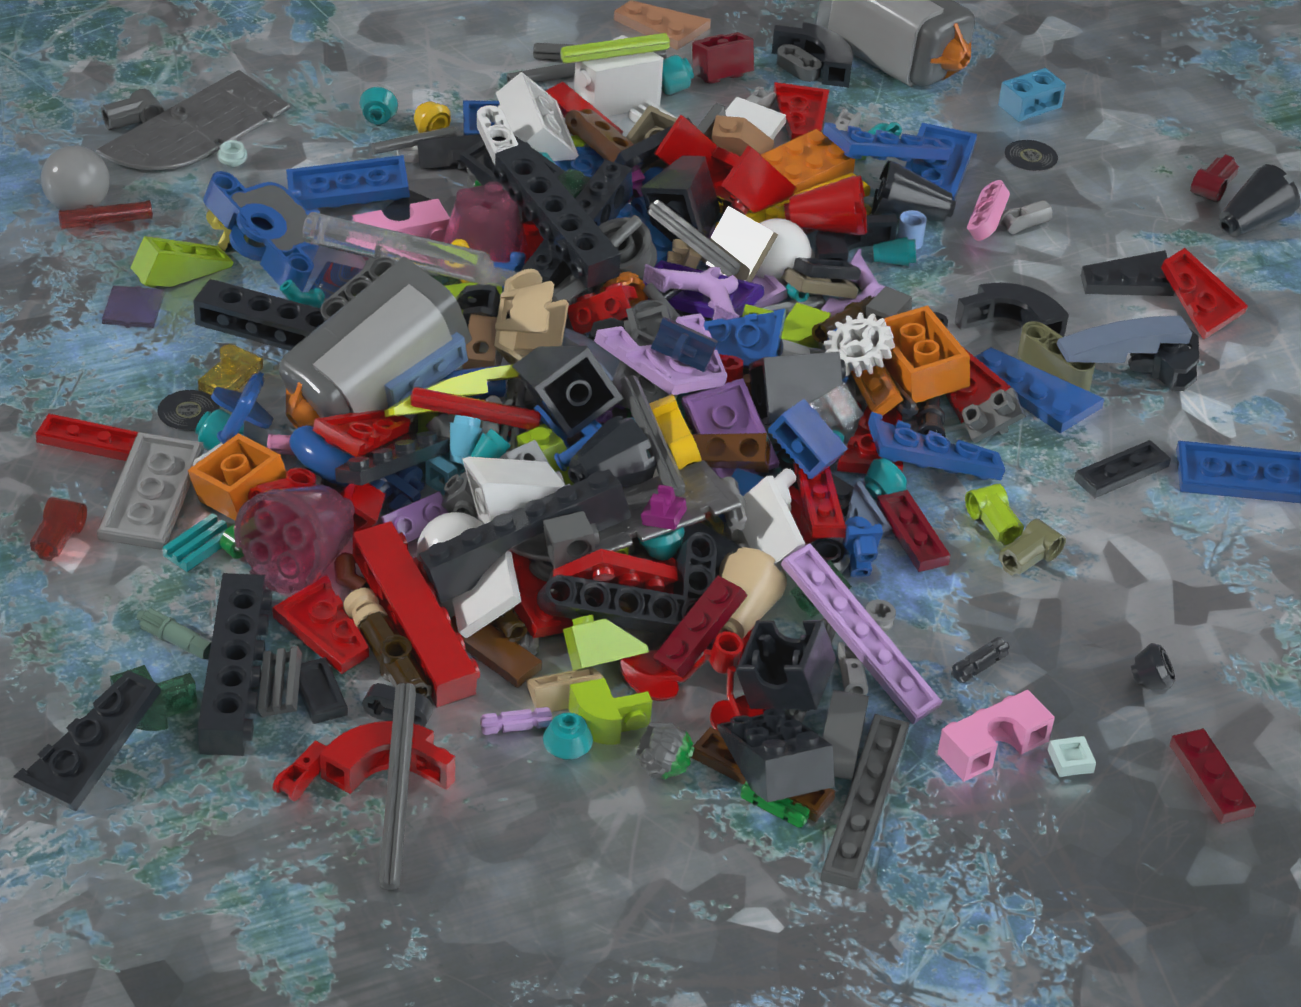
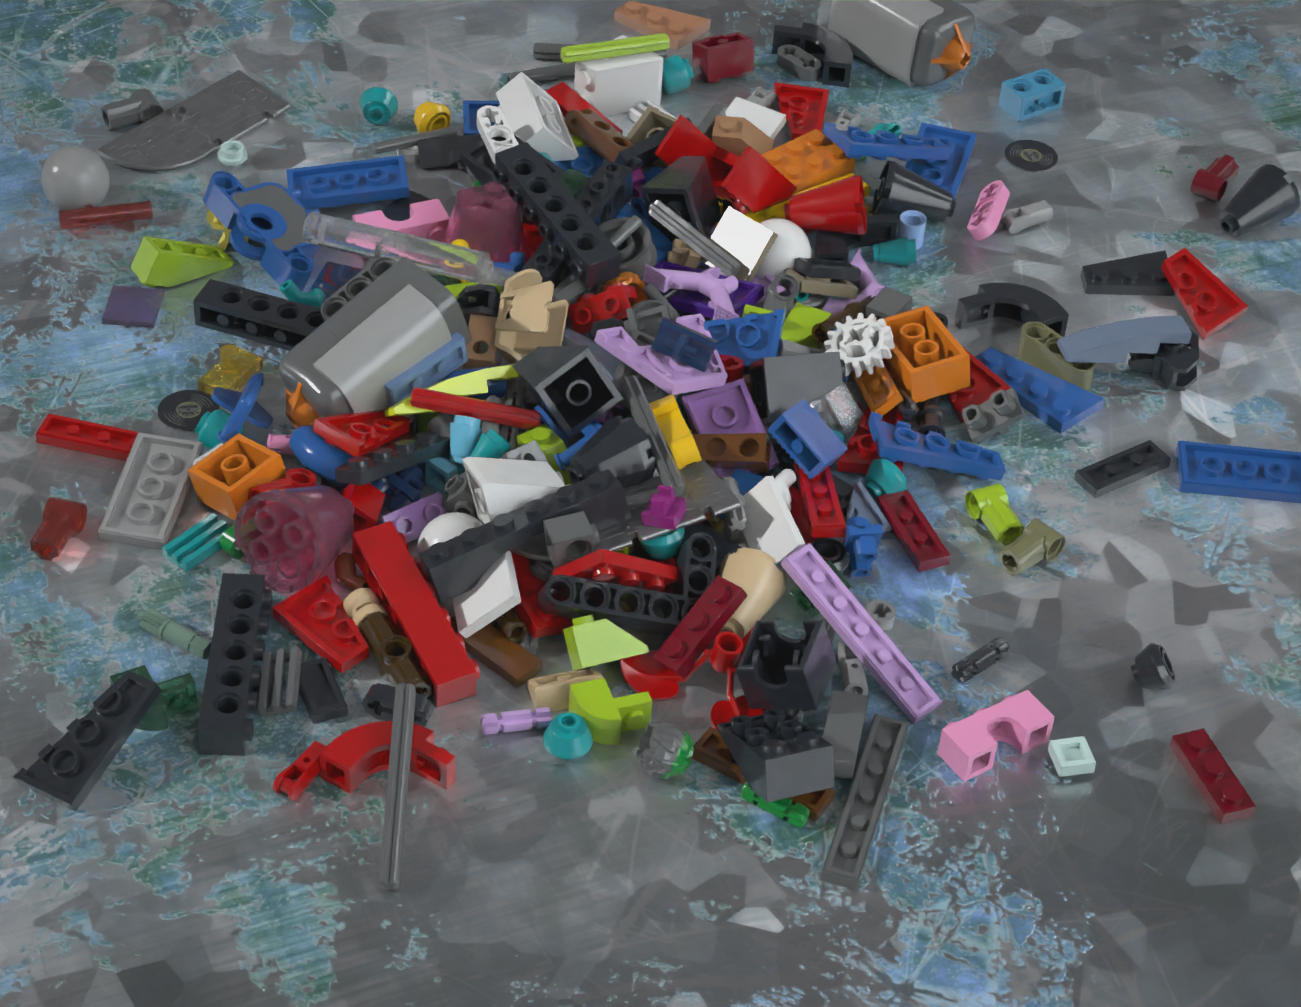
(774, 300): none -> dark grey piece

